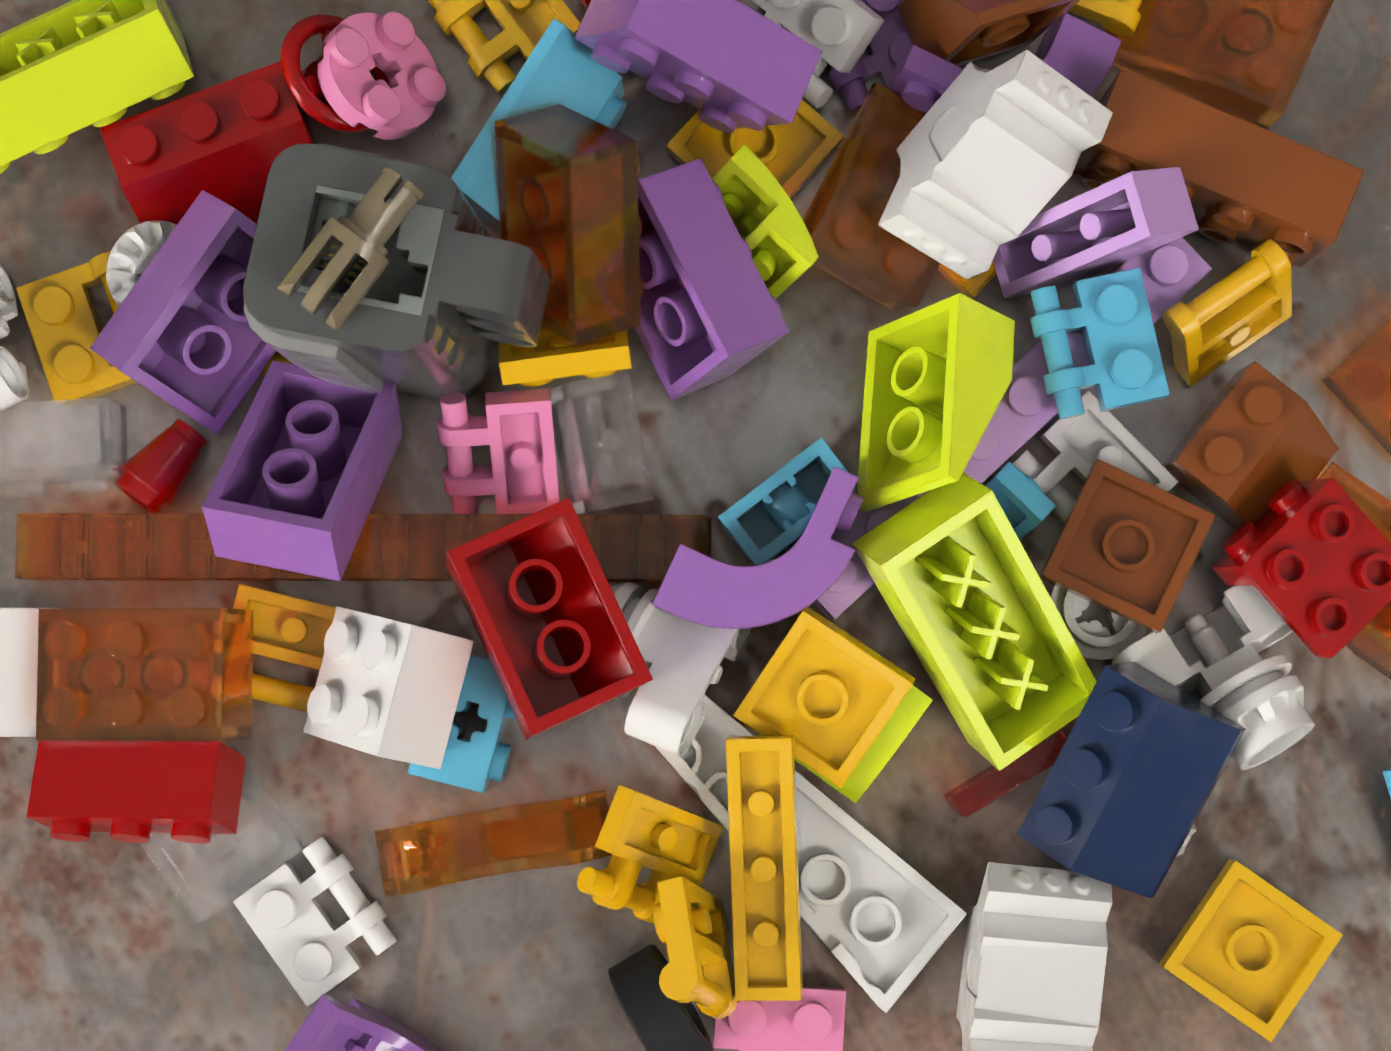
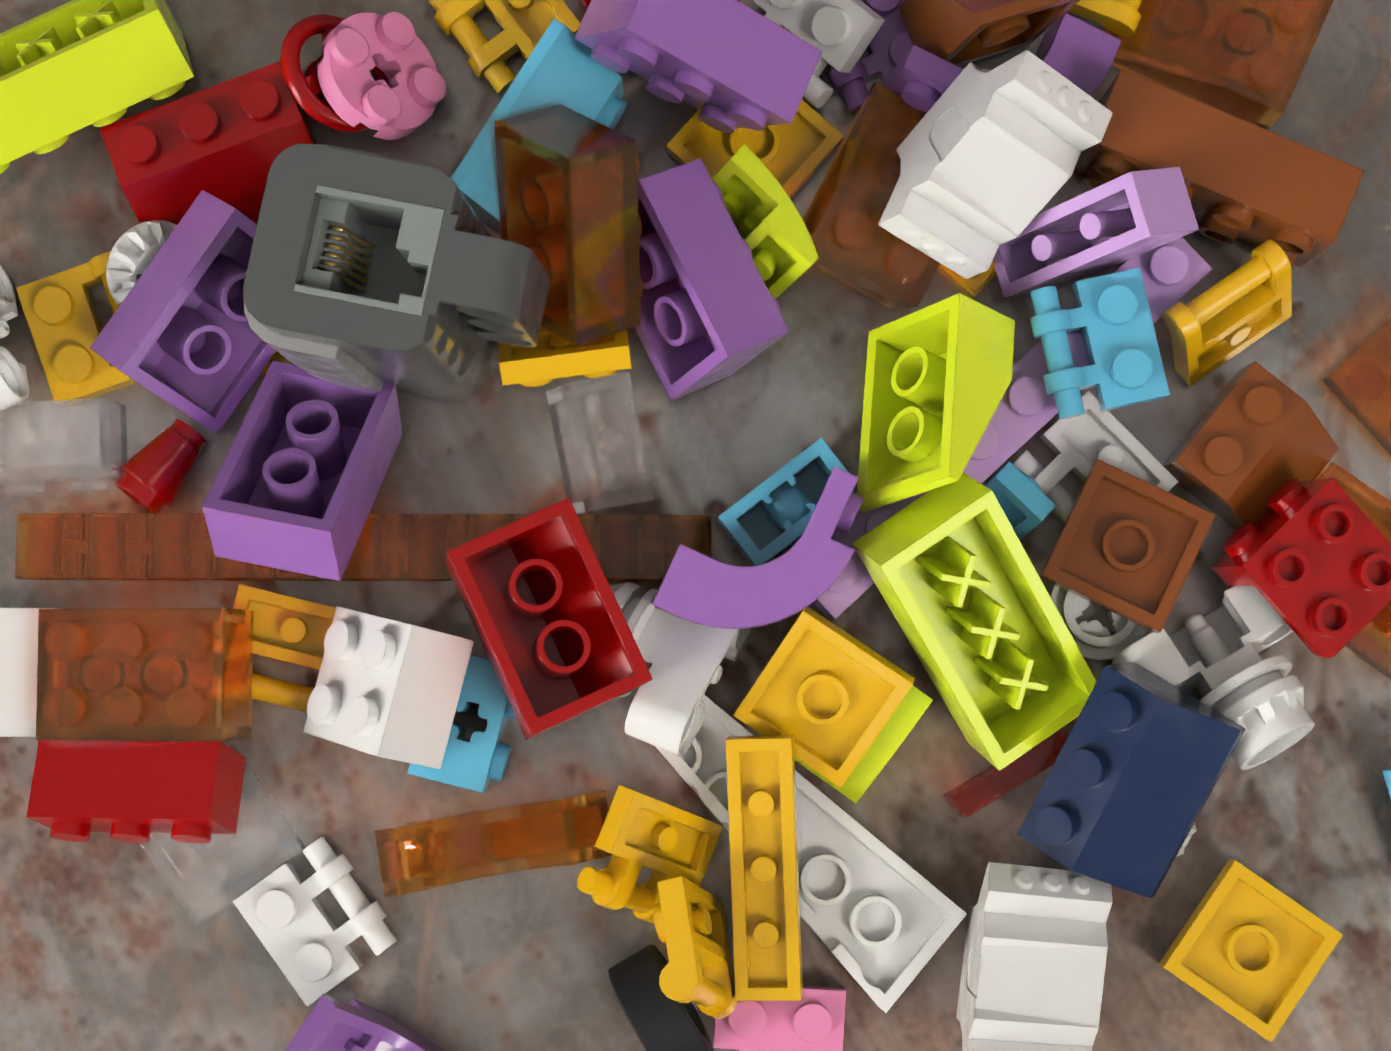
(360, 238): dark tan arm -> none
(521, 451): bright pink plate -> none

